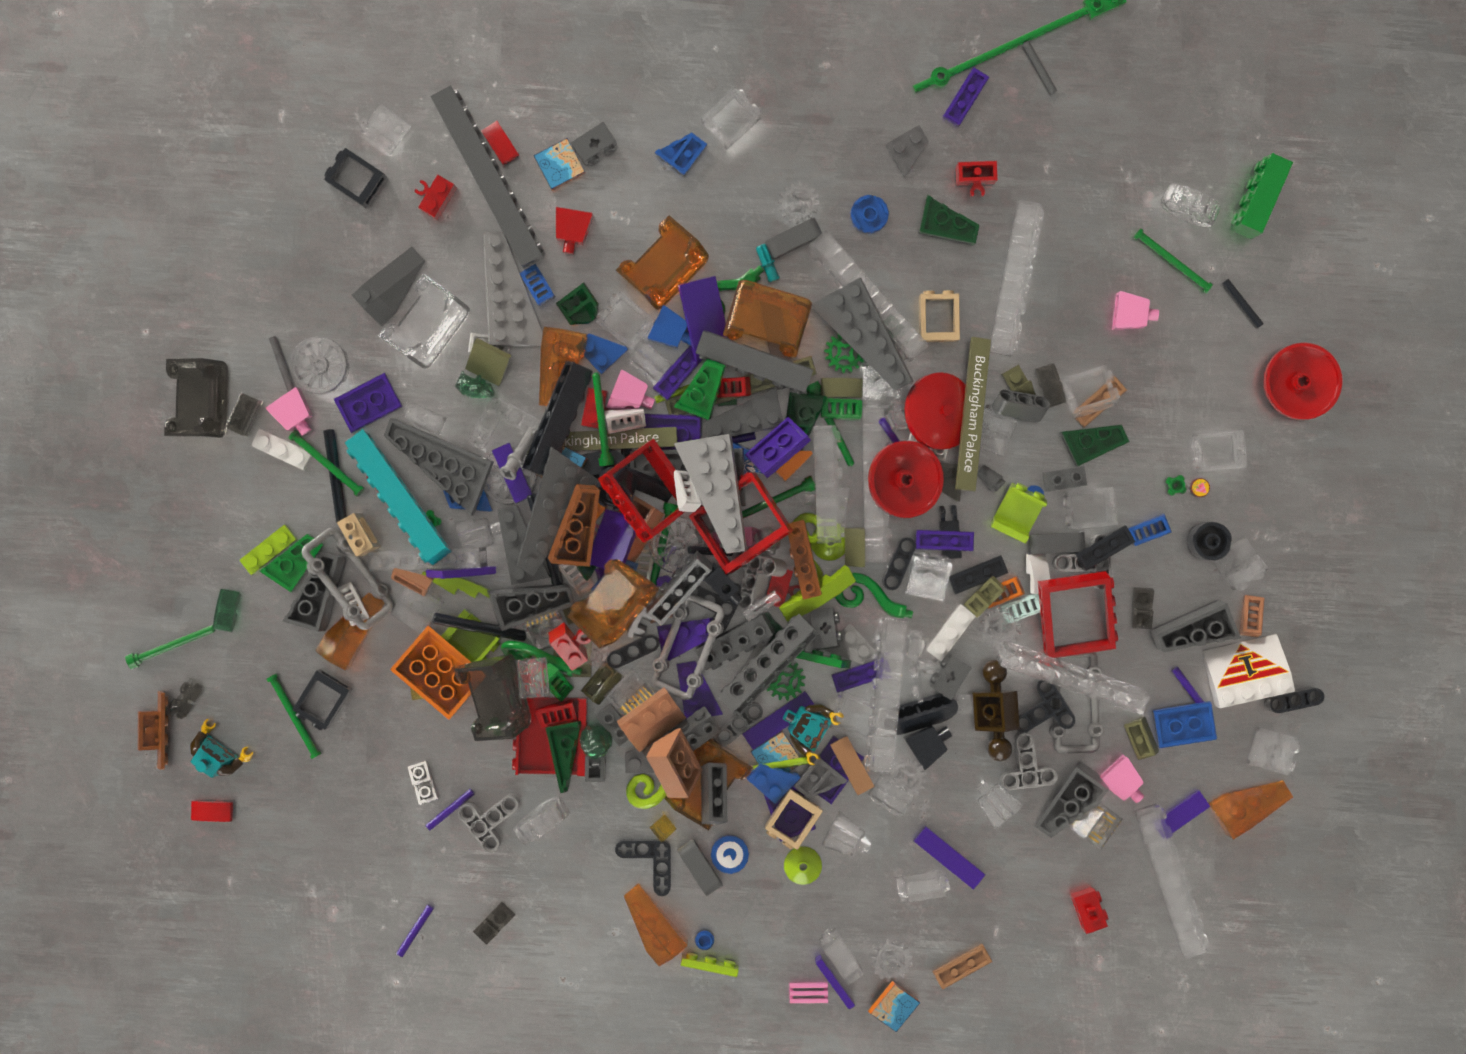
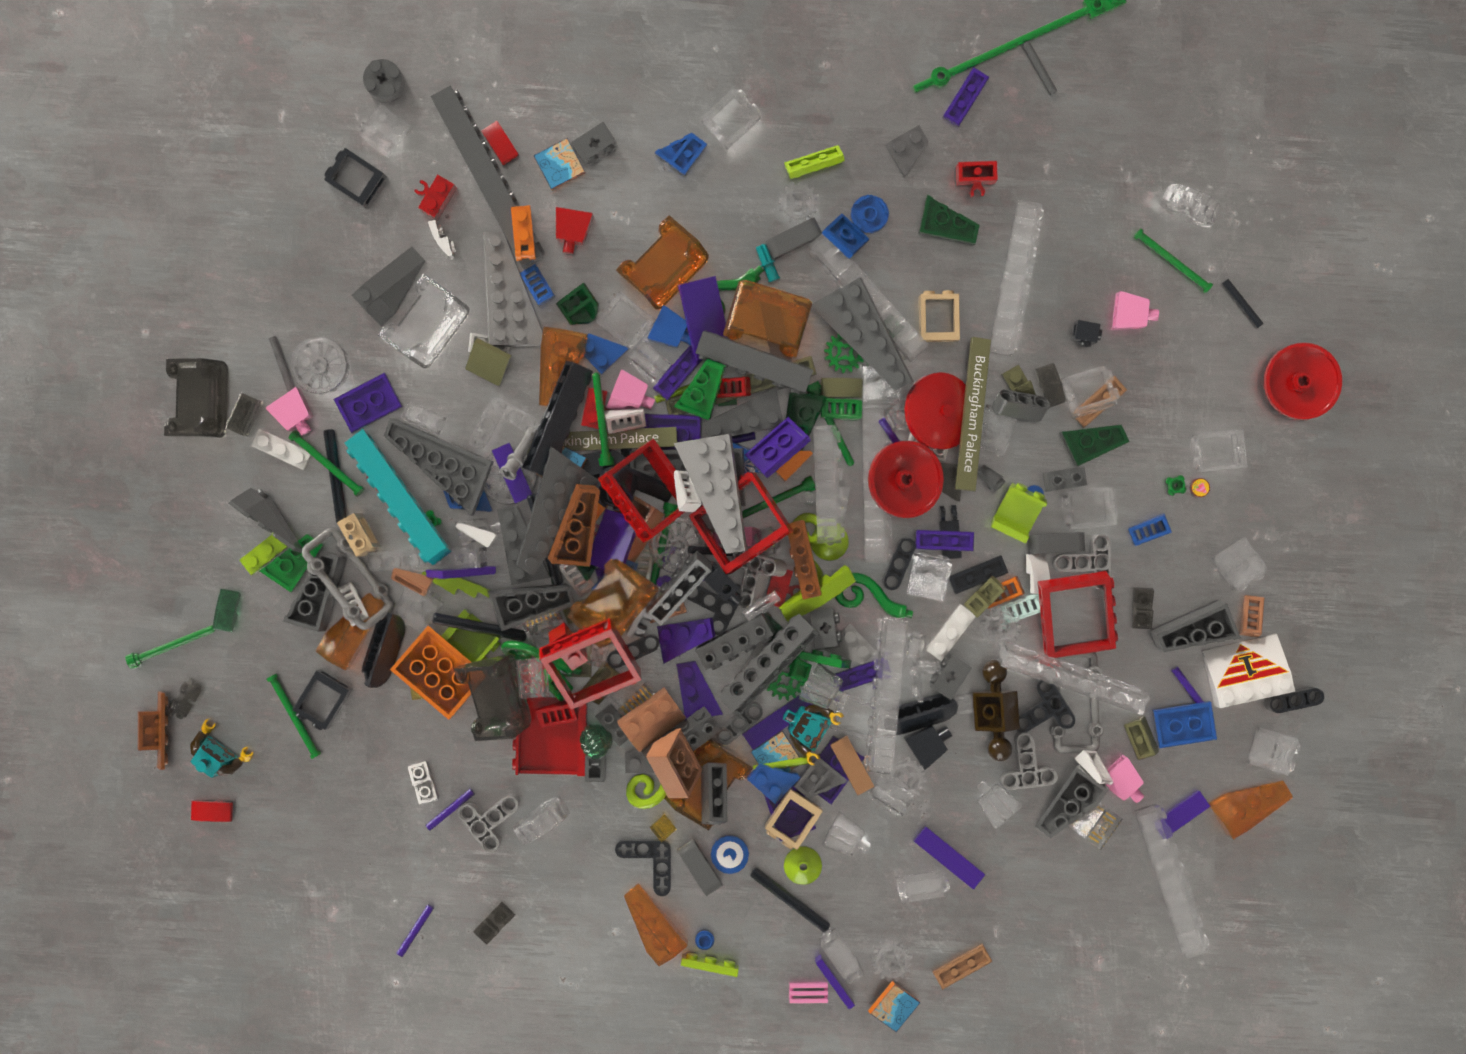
(260, 508): none -> dark grey wedge
(377, 71): none -> dark grey brick
(383, 650): none -> black brick
(444, 243): none -> white slope
(474, 387): clear green hair -> none
(482, 536): none -> white slope
(523, 232): none -> orange plate
(563, 746): dark green wing -> none
(579, 641): none -> red window
(714, 629): light grey bar -> none
(790, 900): none -> black axle
(800, 670): none -> green tile
(814, 162): none -> lime plate
(823, 688): none -> clear torso
(845, 236): none -> blue tile
(855, 547): olive slope -> none
(1086, 333): none -> black brick
(1089, 910): red brick -> none
(1094, 766): none -> white slope
(1105, 548): black tile -> none
(1219, 545): black brick -> none
(1261, 195): green brick -> none

